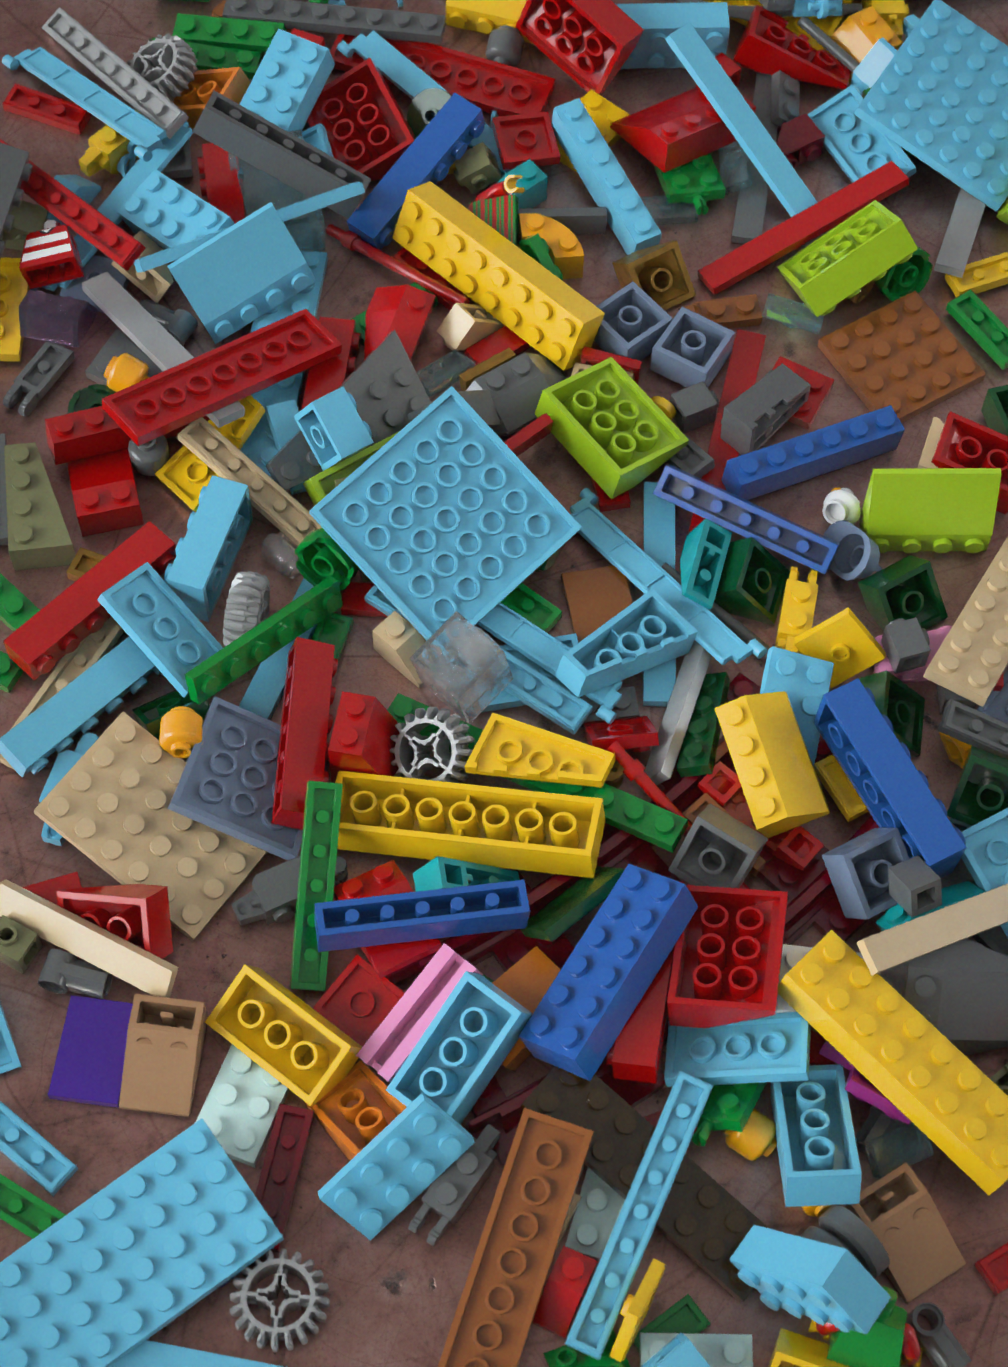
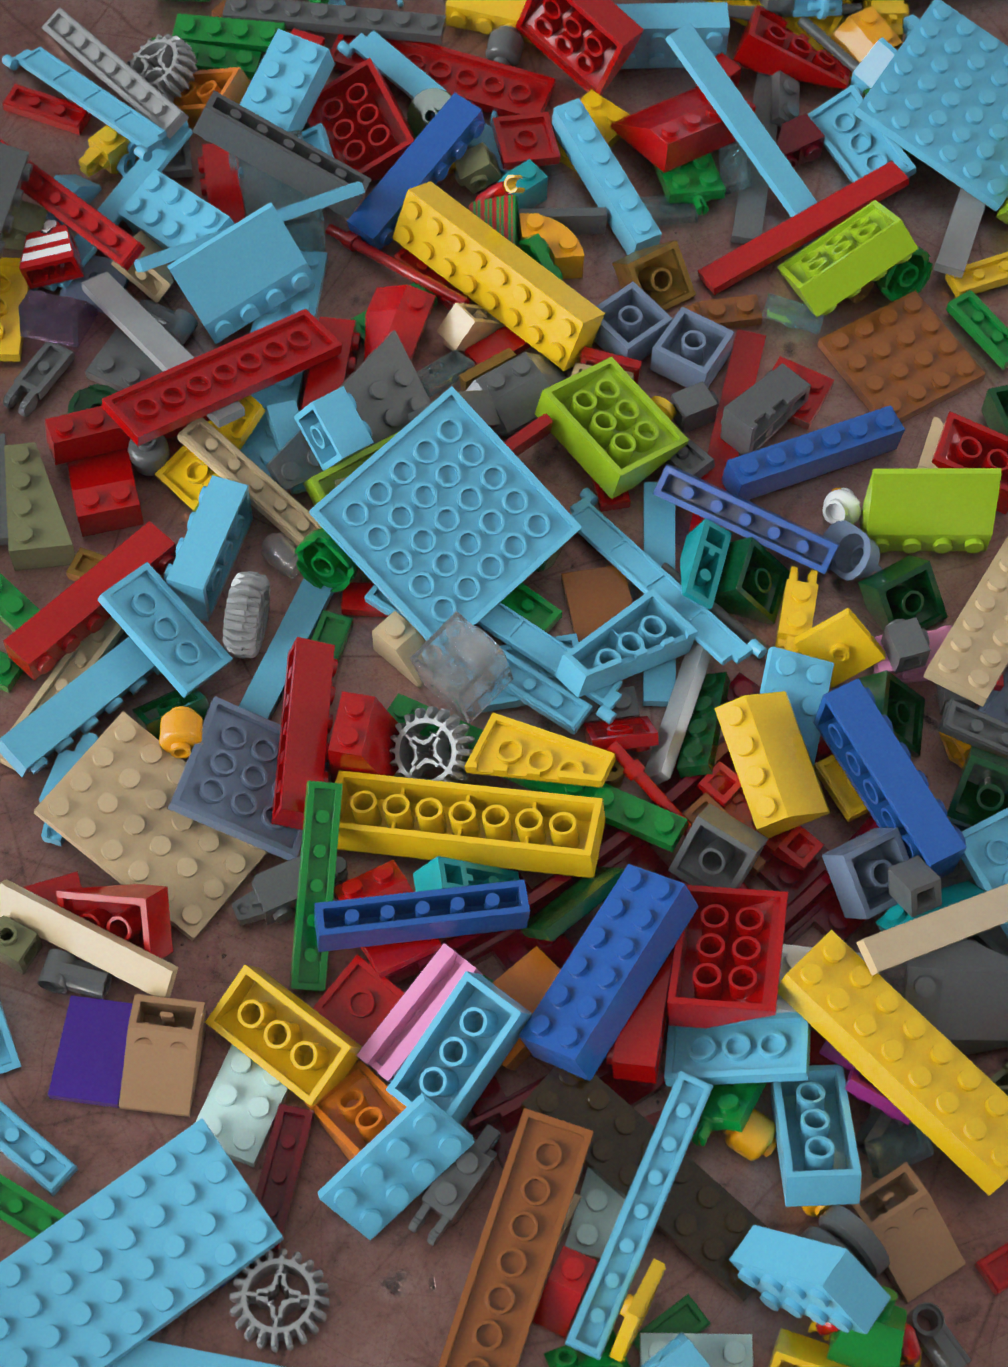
(125, 372): light orange head -> none
(263, 640): green plate -> none

